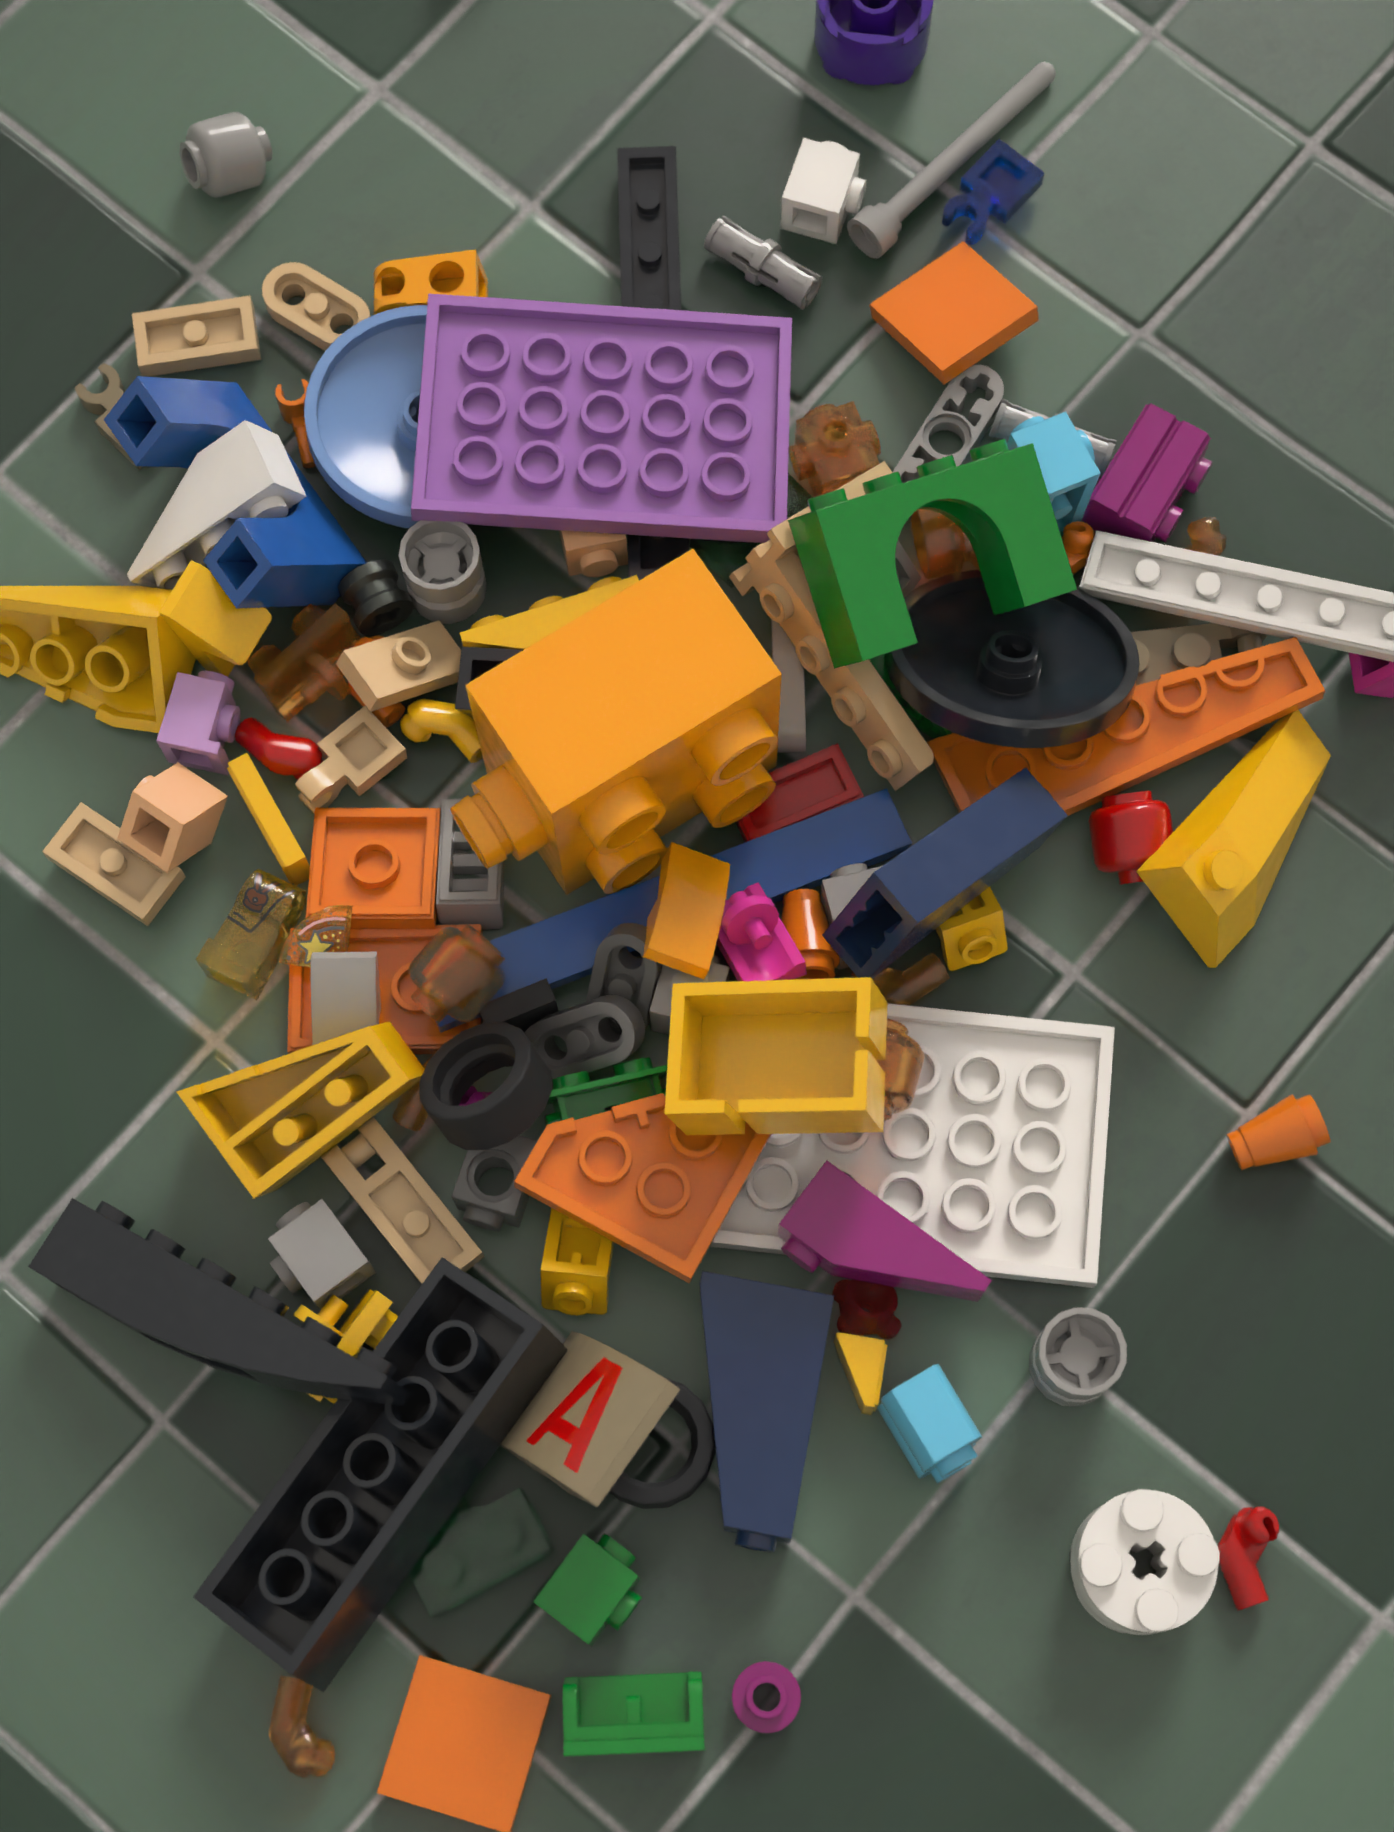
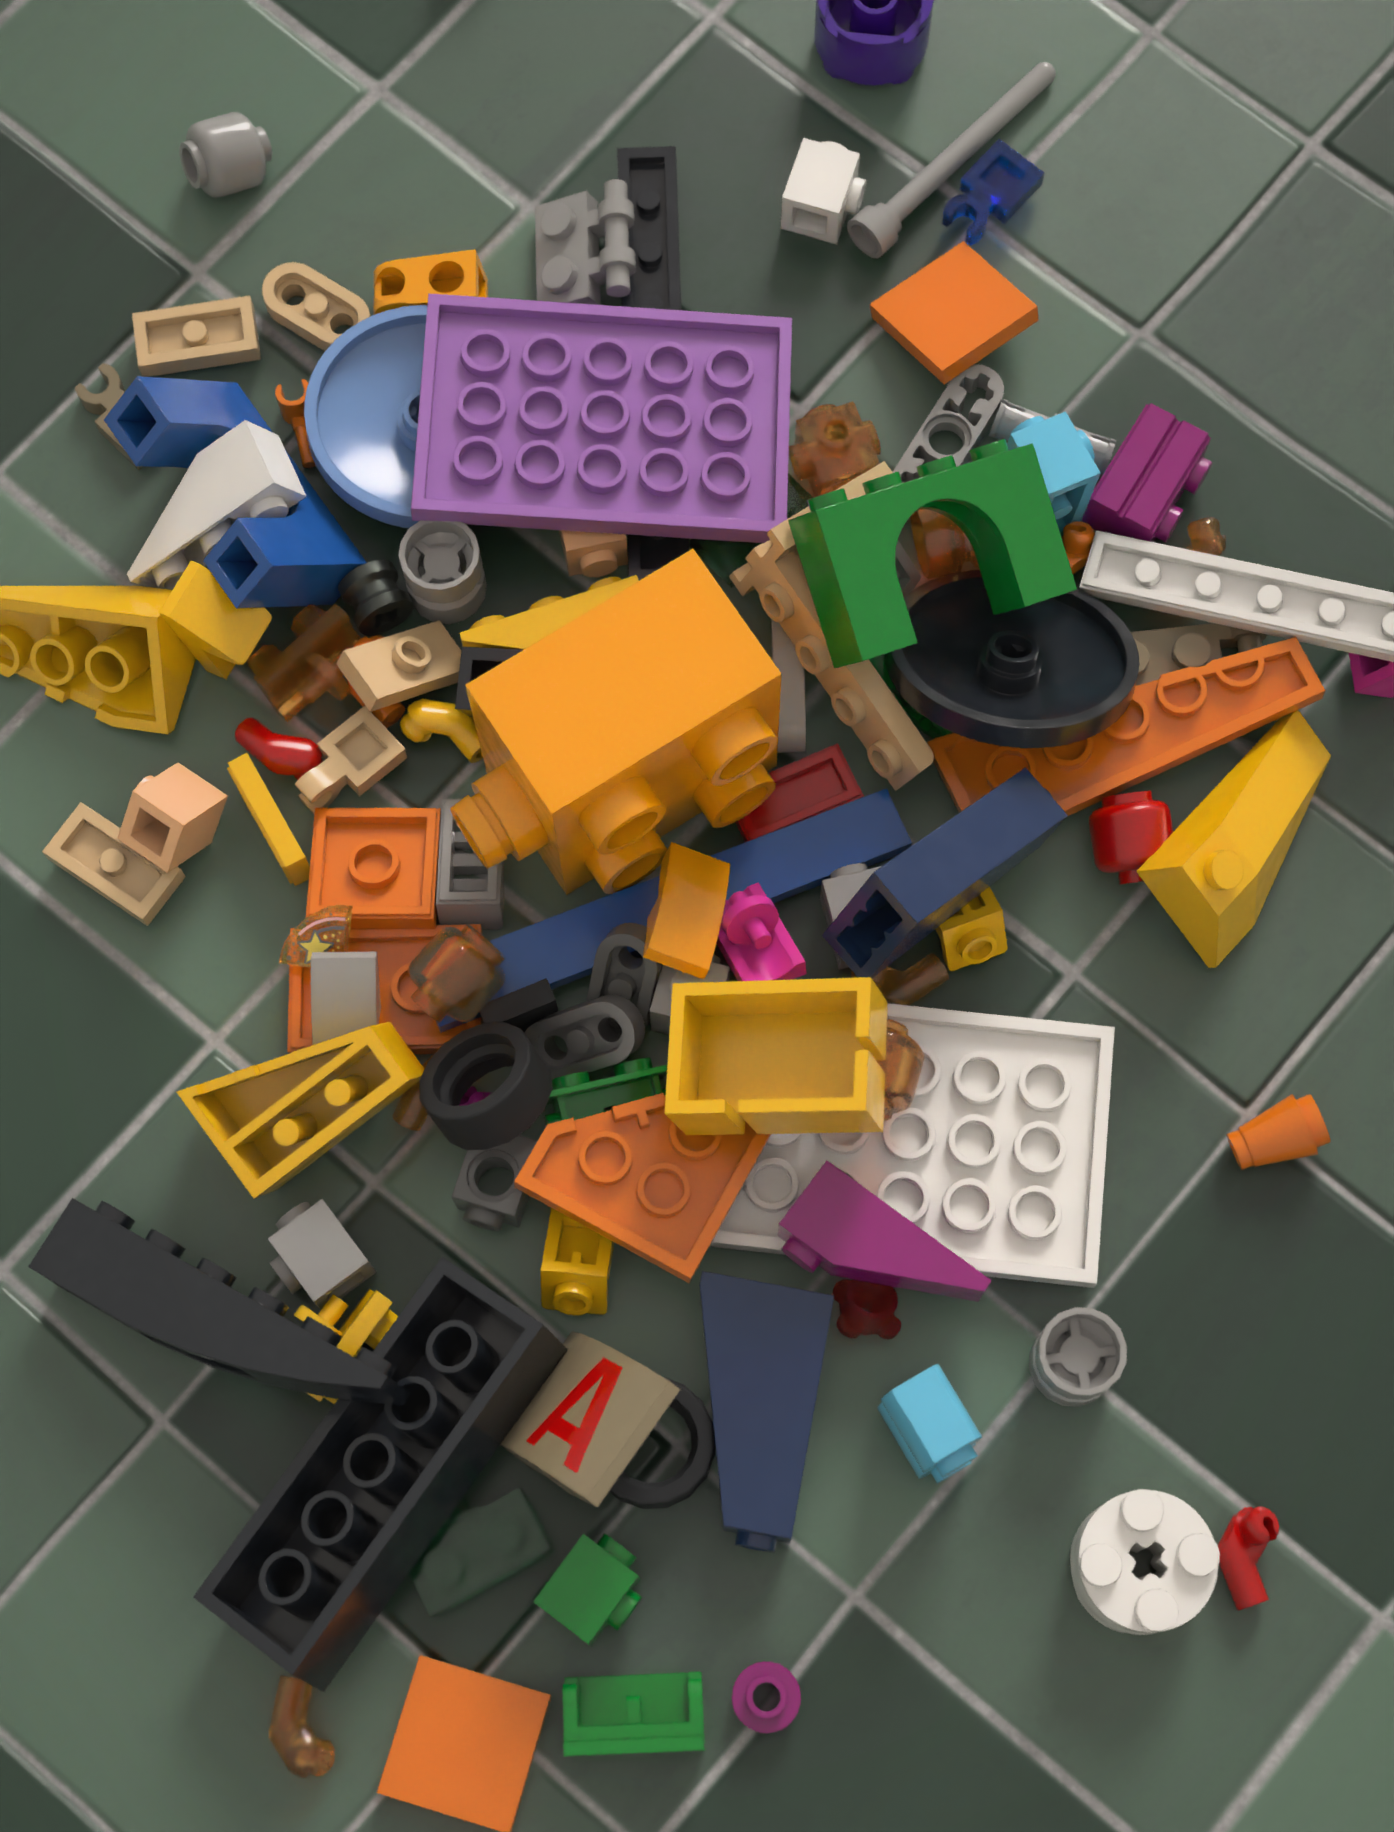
(199, 721): lavender brick -> none
(253, 934): clear yellow leg -> none
(401, 1203): tan plate -> none
(569, 246): none -> light grey plate
(763, 262): light grey pin -> none
(806, 922): orange cone -> none
(864, 1366): yellow slope -> none

